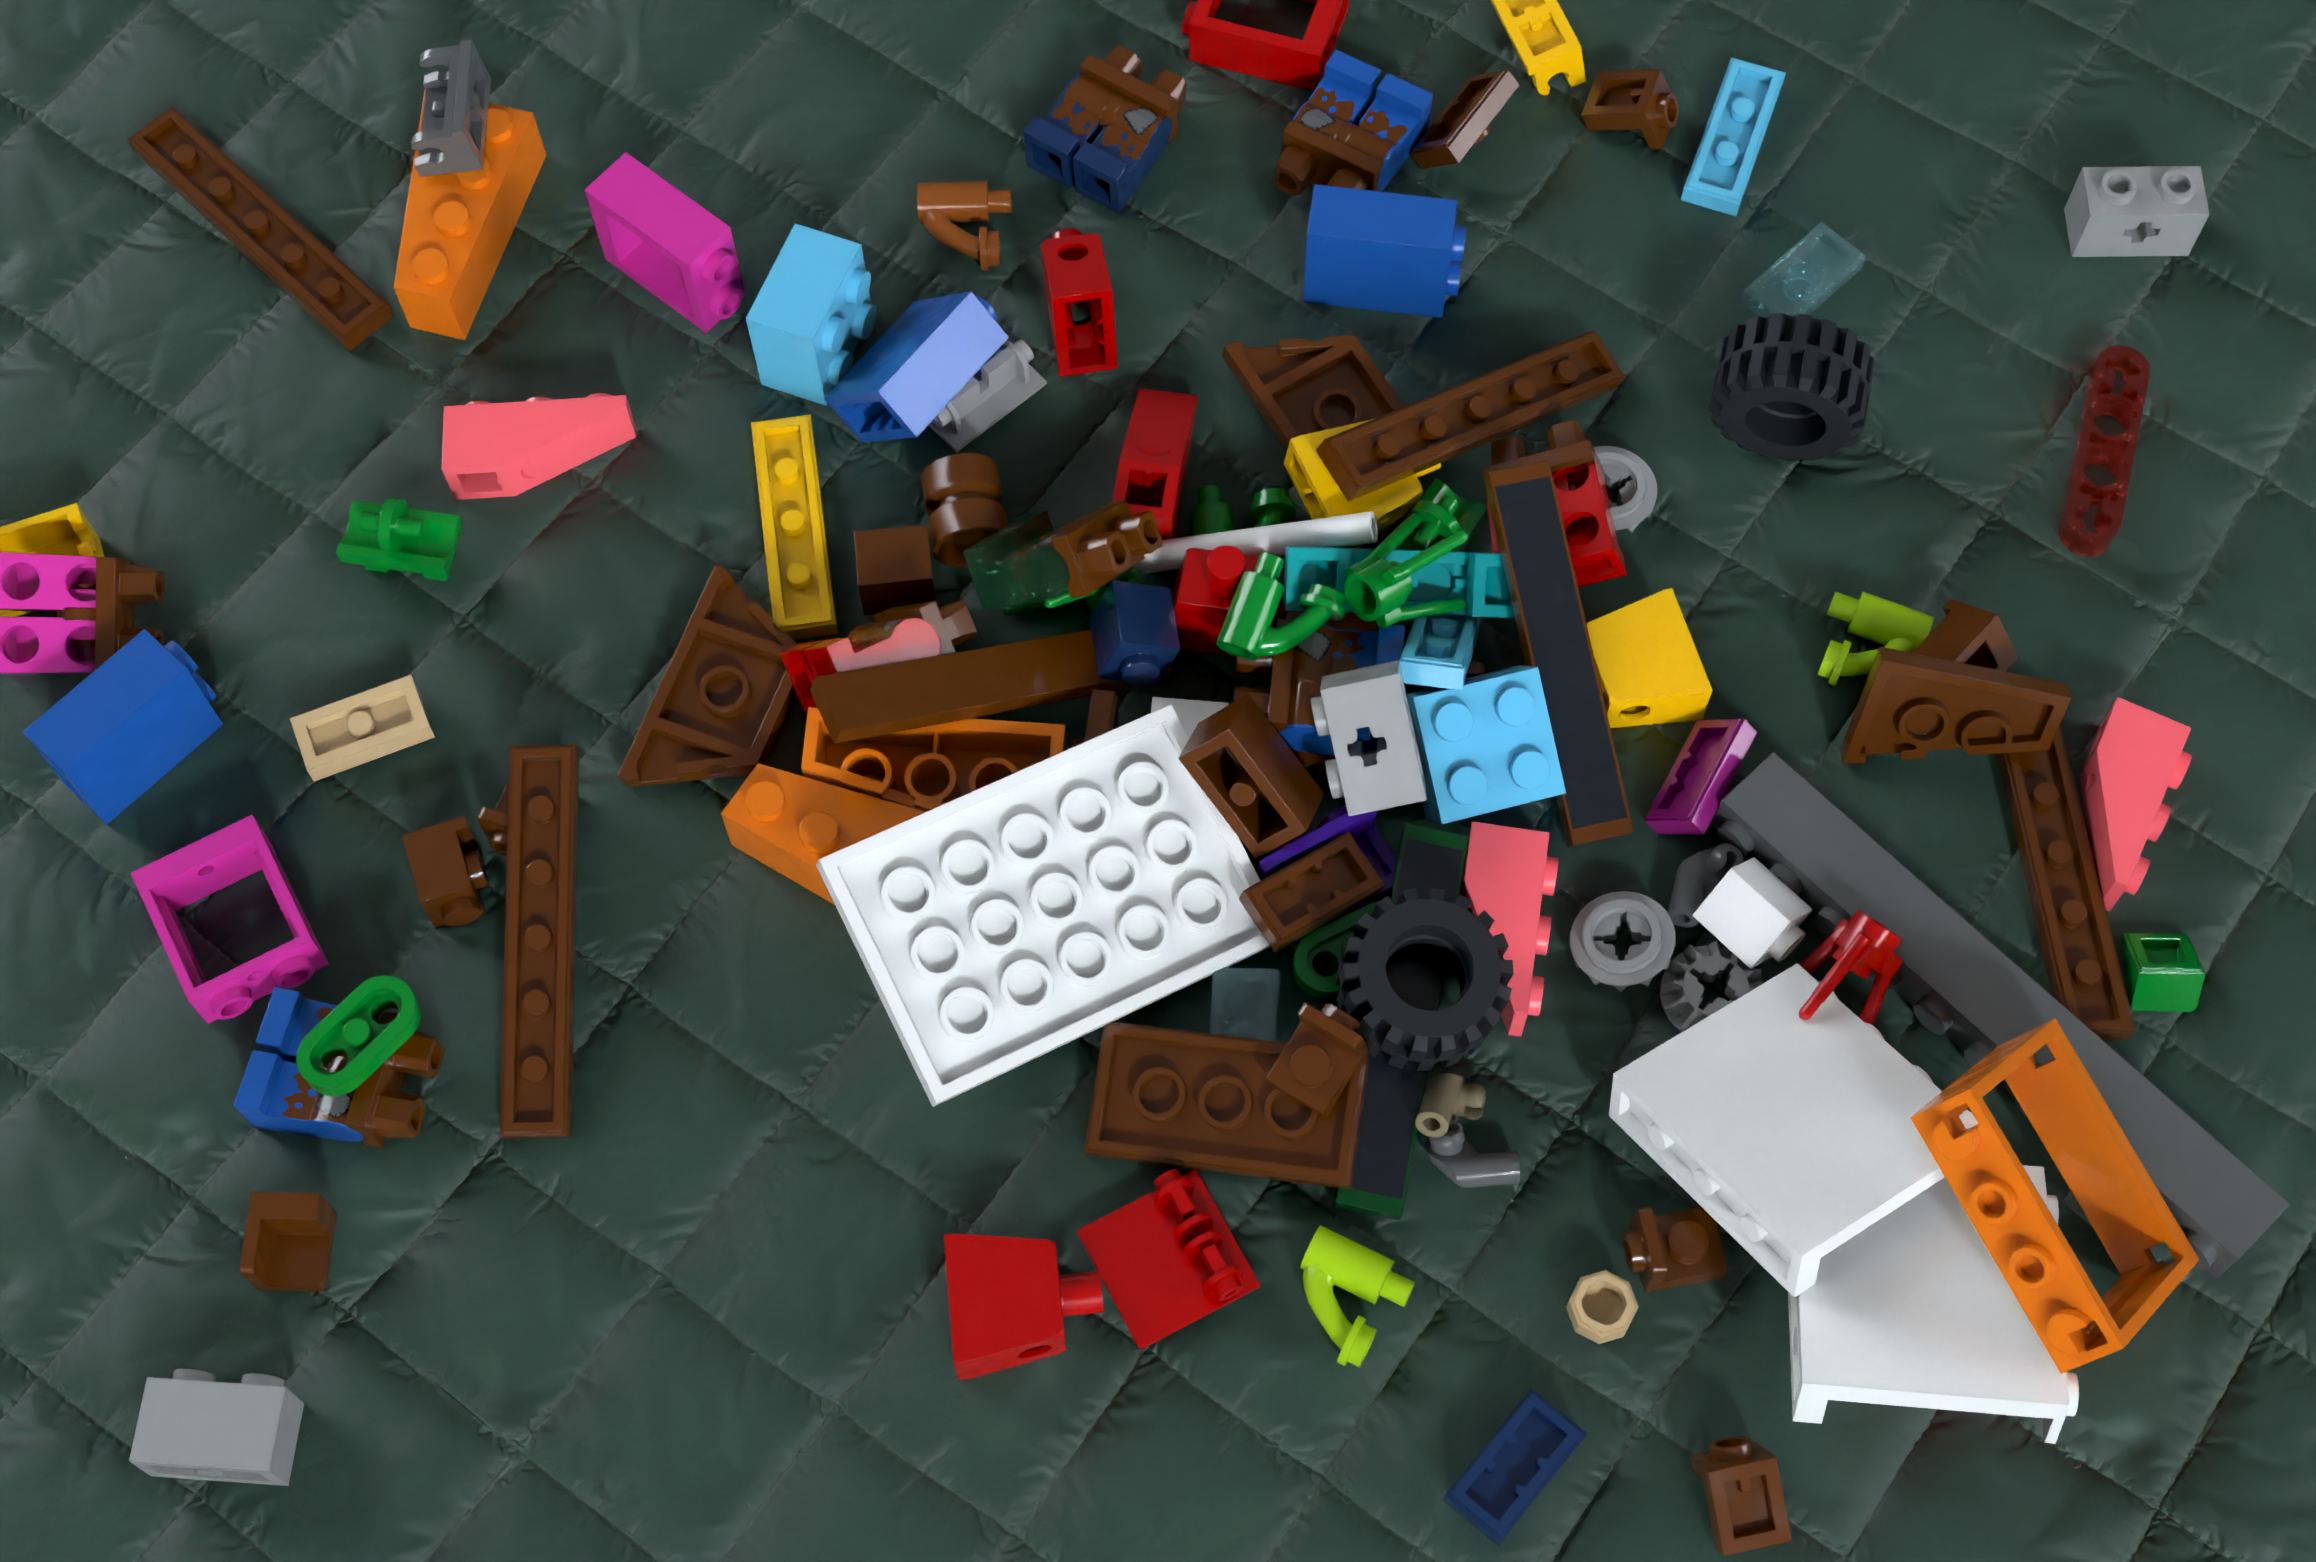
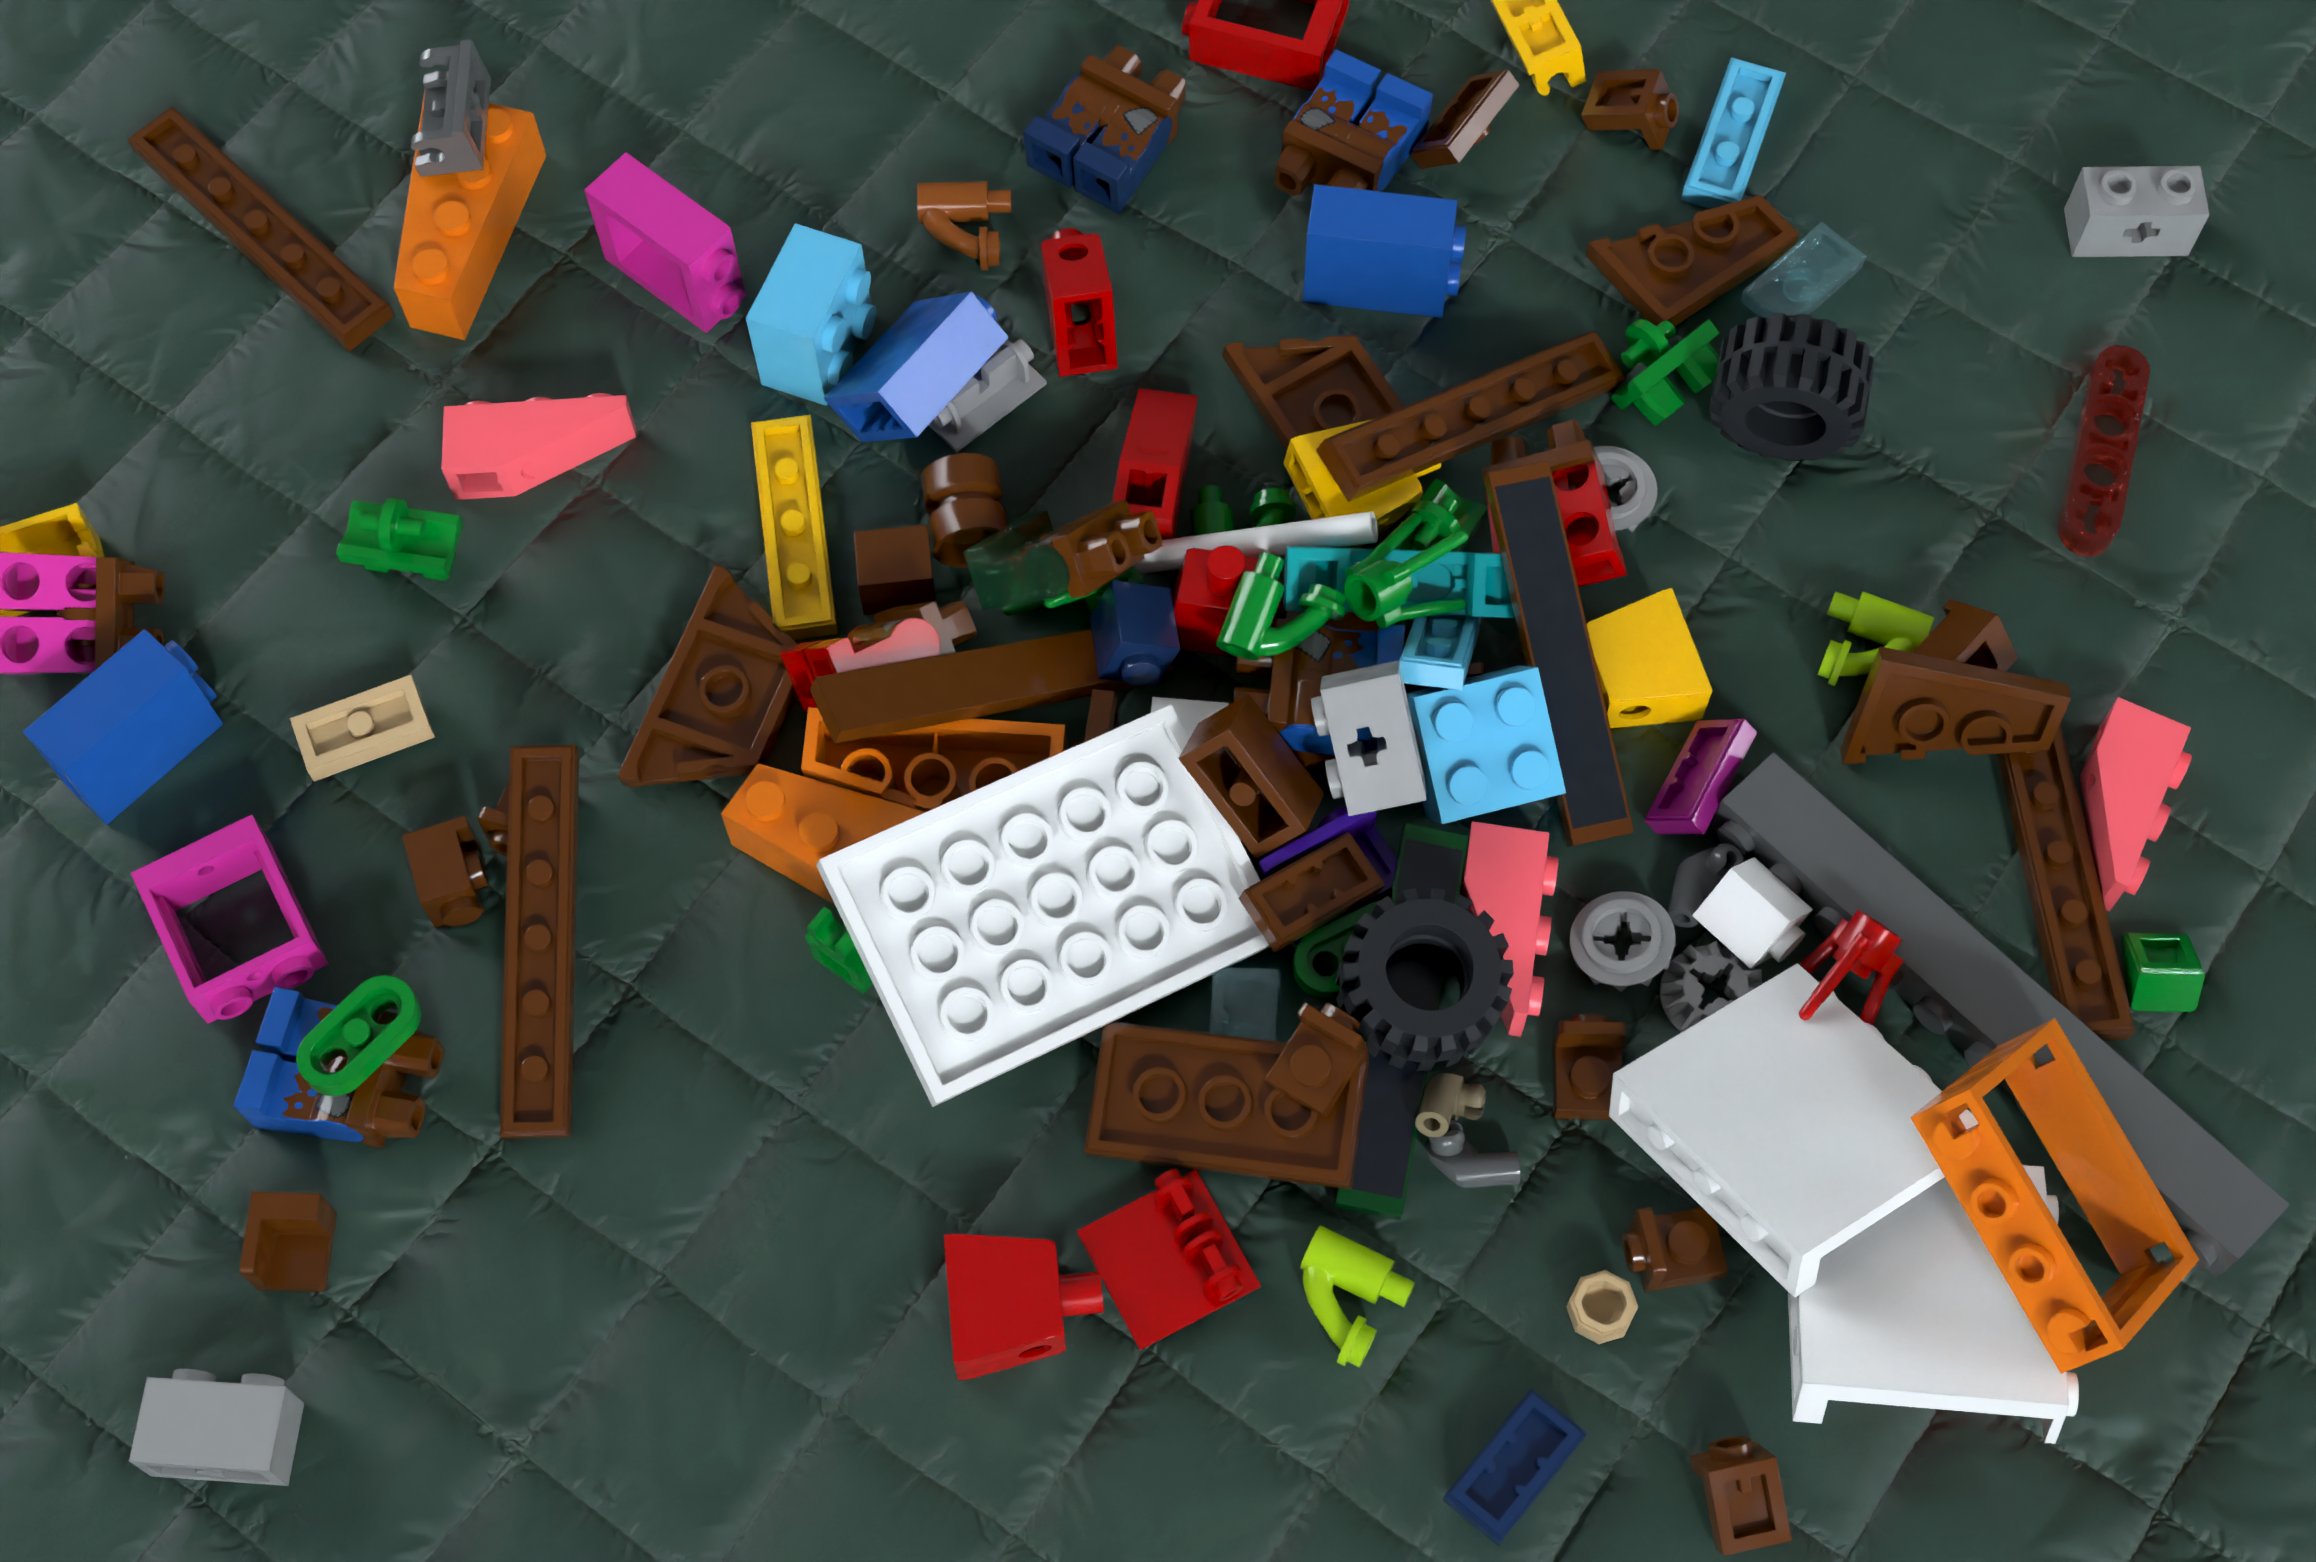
(836, 951): none -> green plate
(1584, 1060): none -> reddish brown bracket
(1651, 389): none -> green hips
(1693, 263): none -> reddish brown wing

